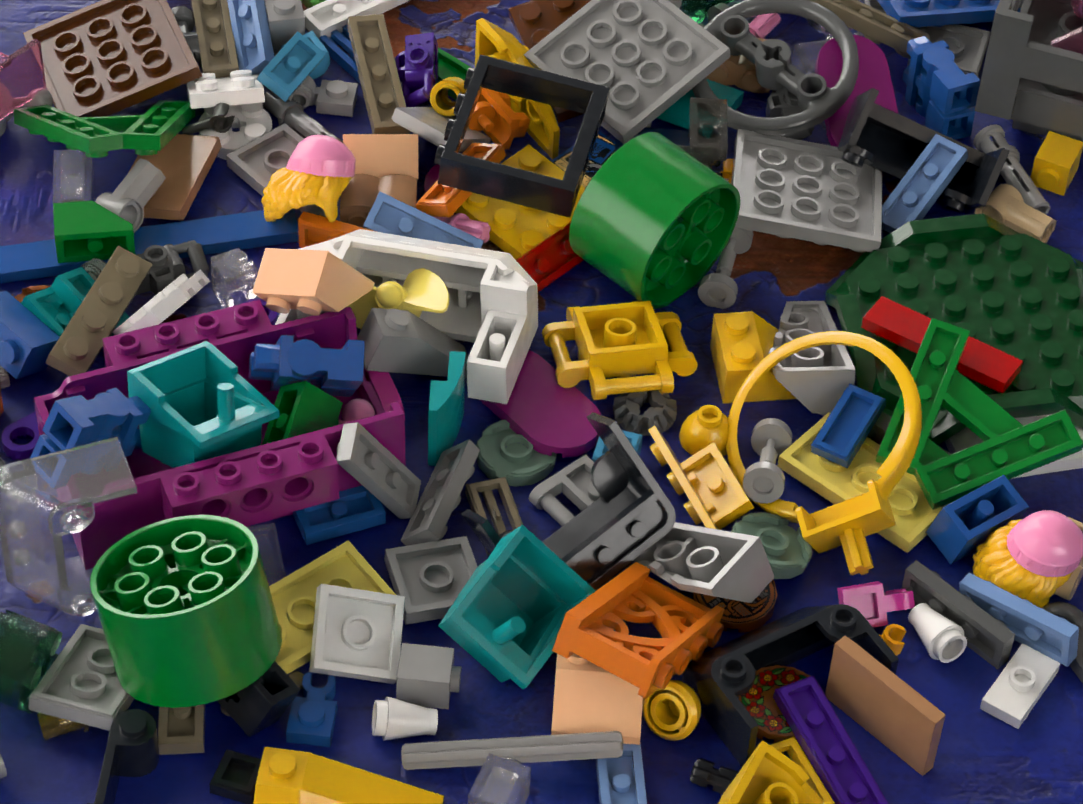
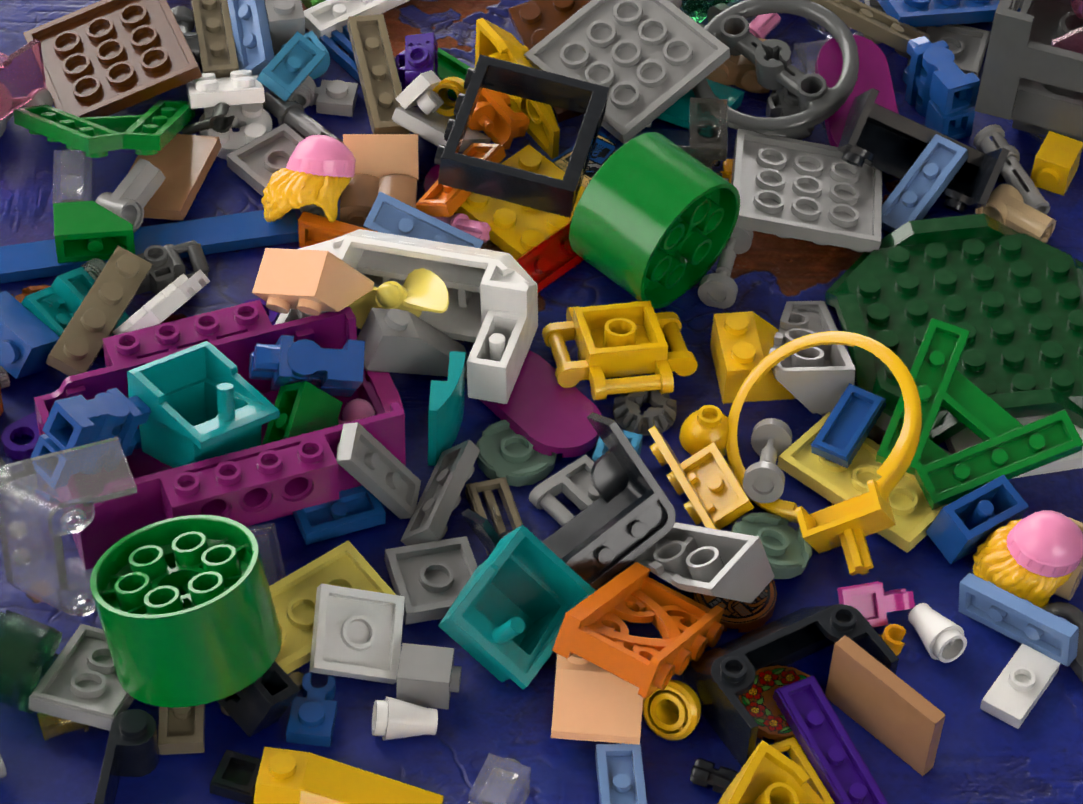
(233, 277): clear brick -> none
(421, 93): none -> white tile
(523, 749): light grey axle -> none
(908, 329): red tile -> none
(984, 634): dark grey plate -> none

